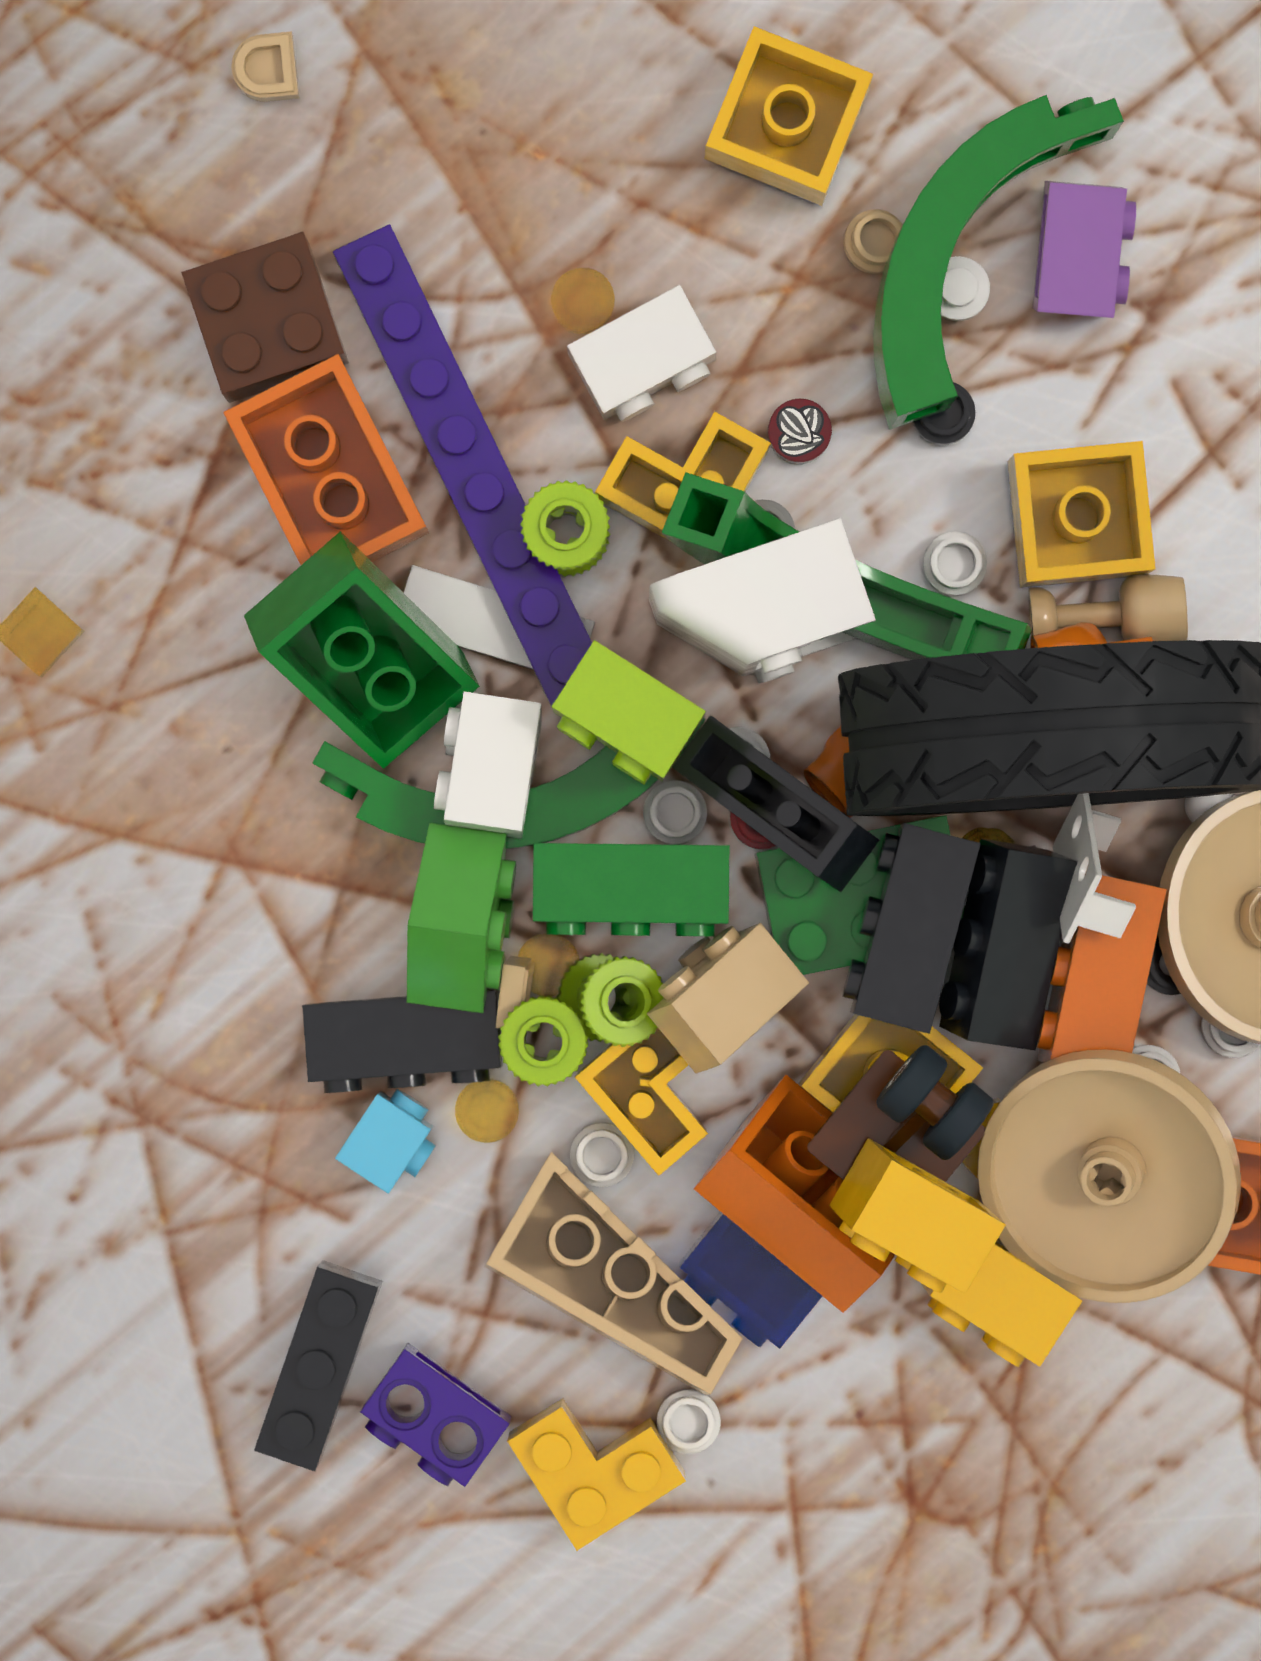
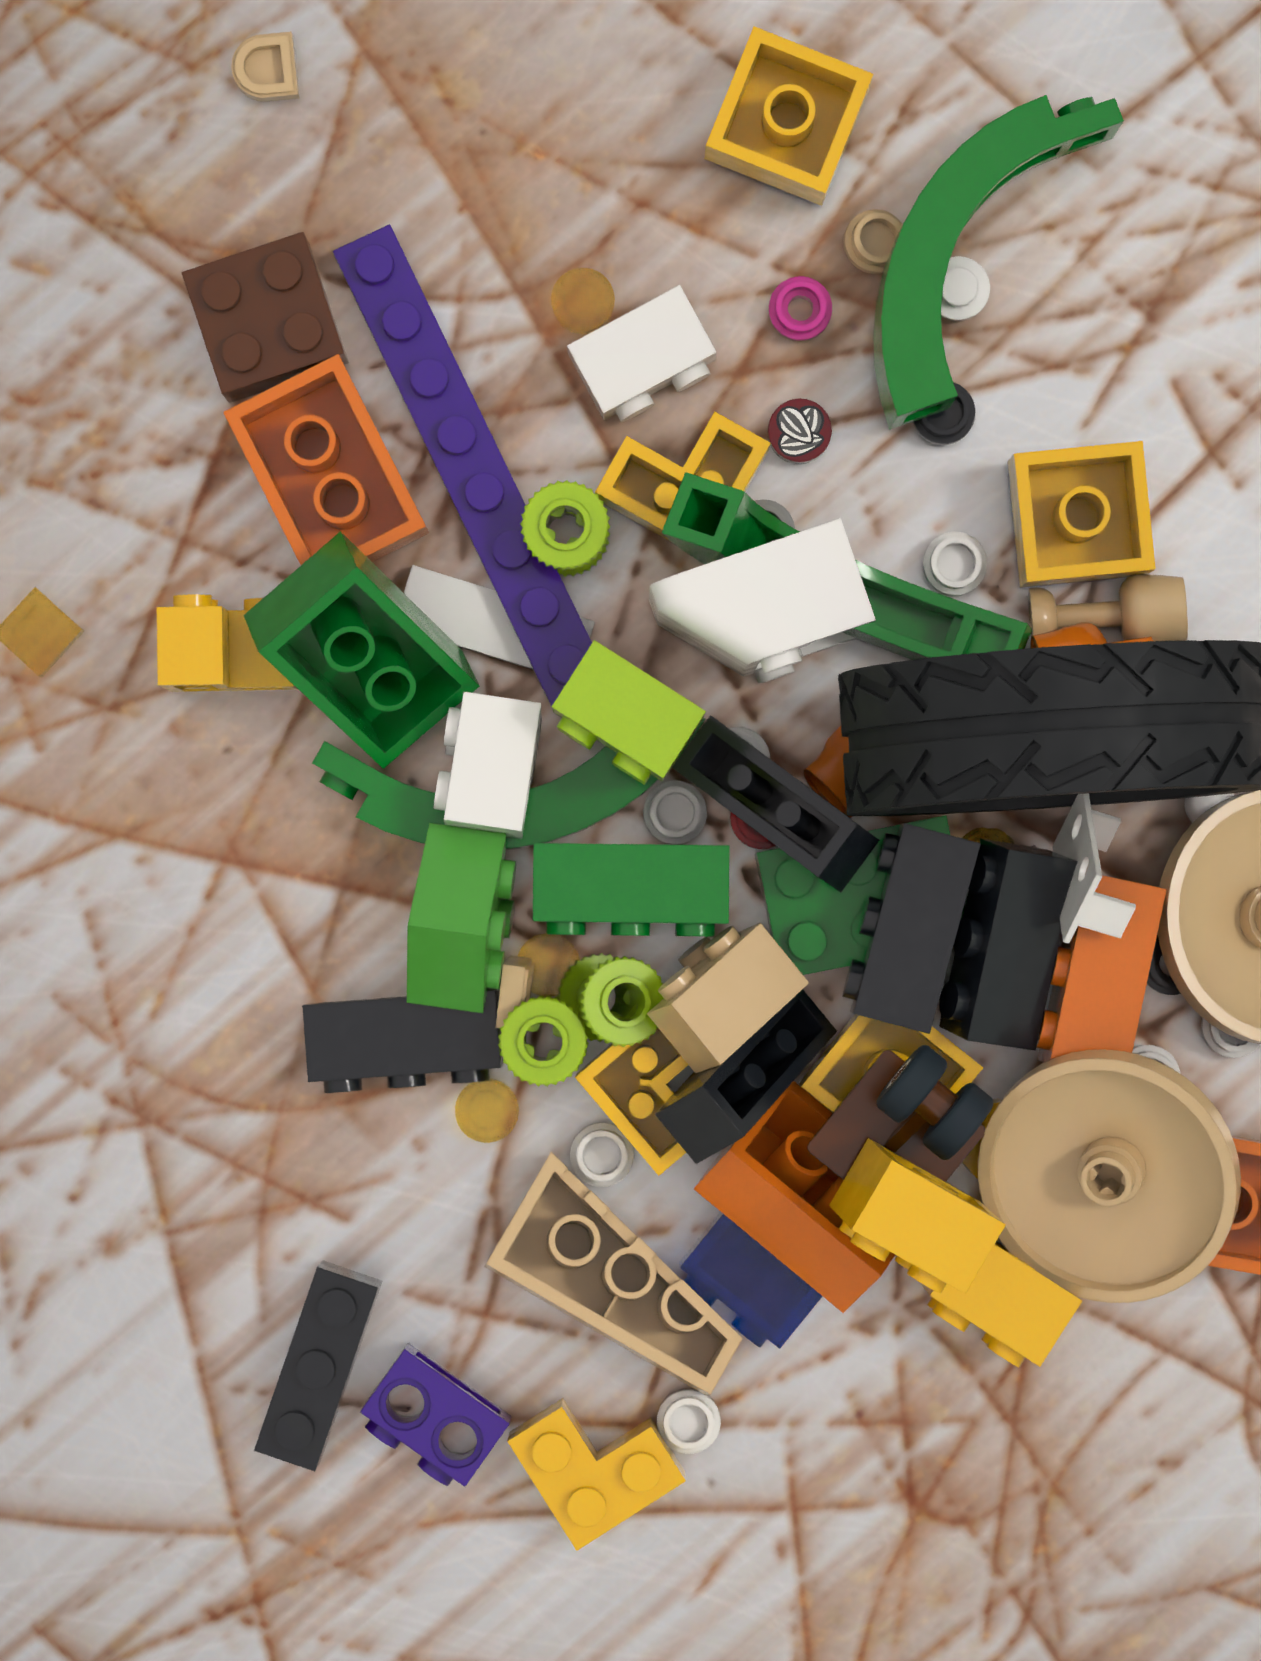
(211, 649): none -> yellow brick
(388, 1140): medium azure brick -> none
(728, 1100): none -> black brick
(806, 289): none -> dark pink plate
(1082, 249): medium lavender brick -> none

